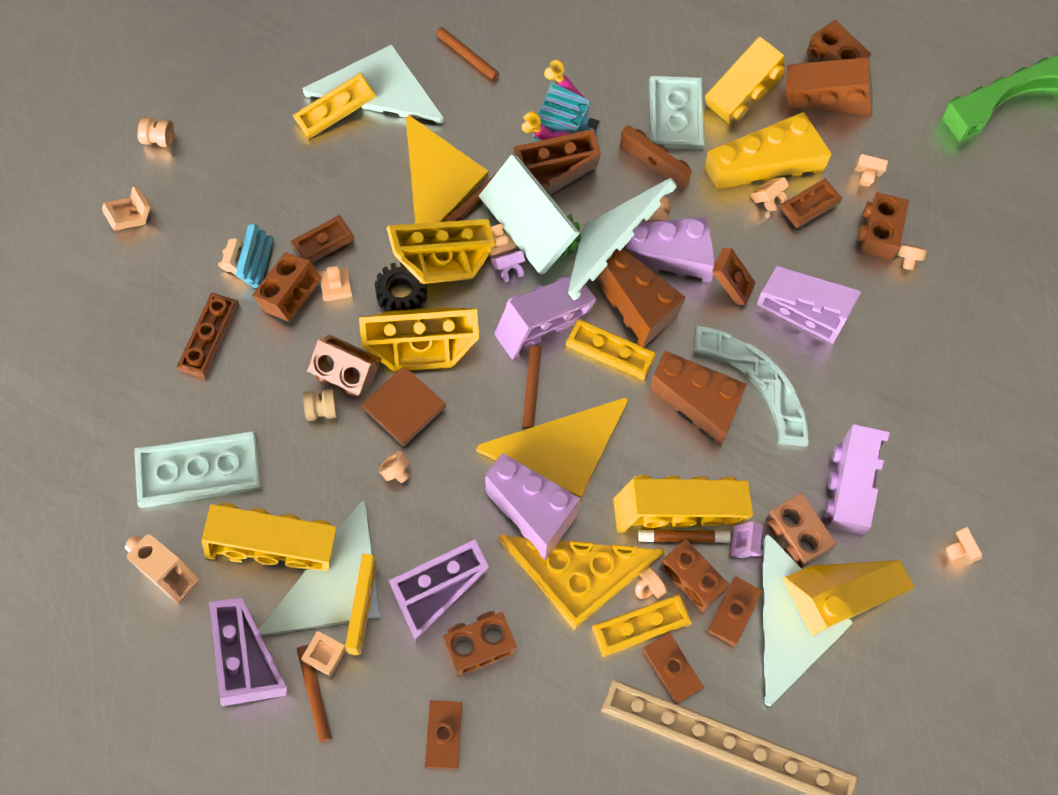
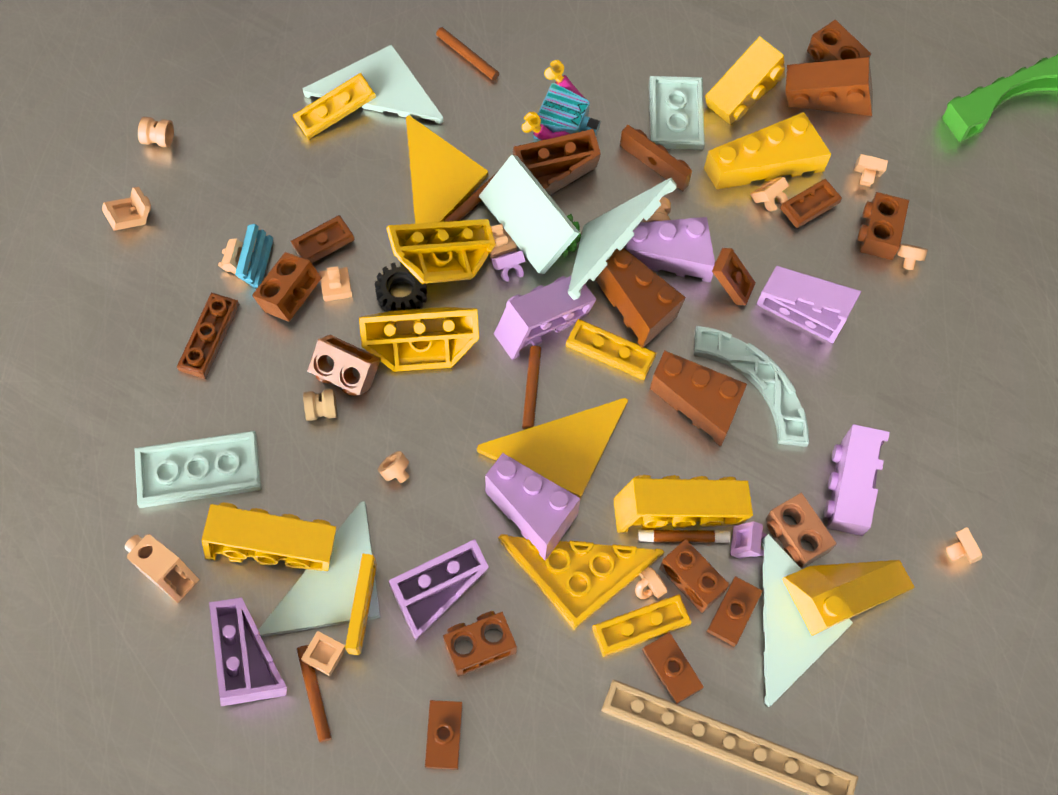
(403, 406): dark orange tile -> none

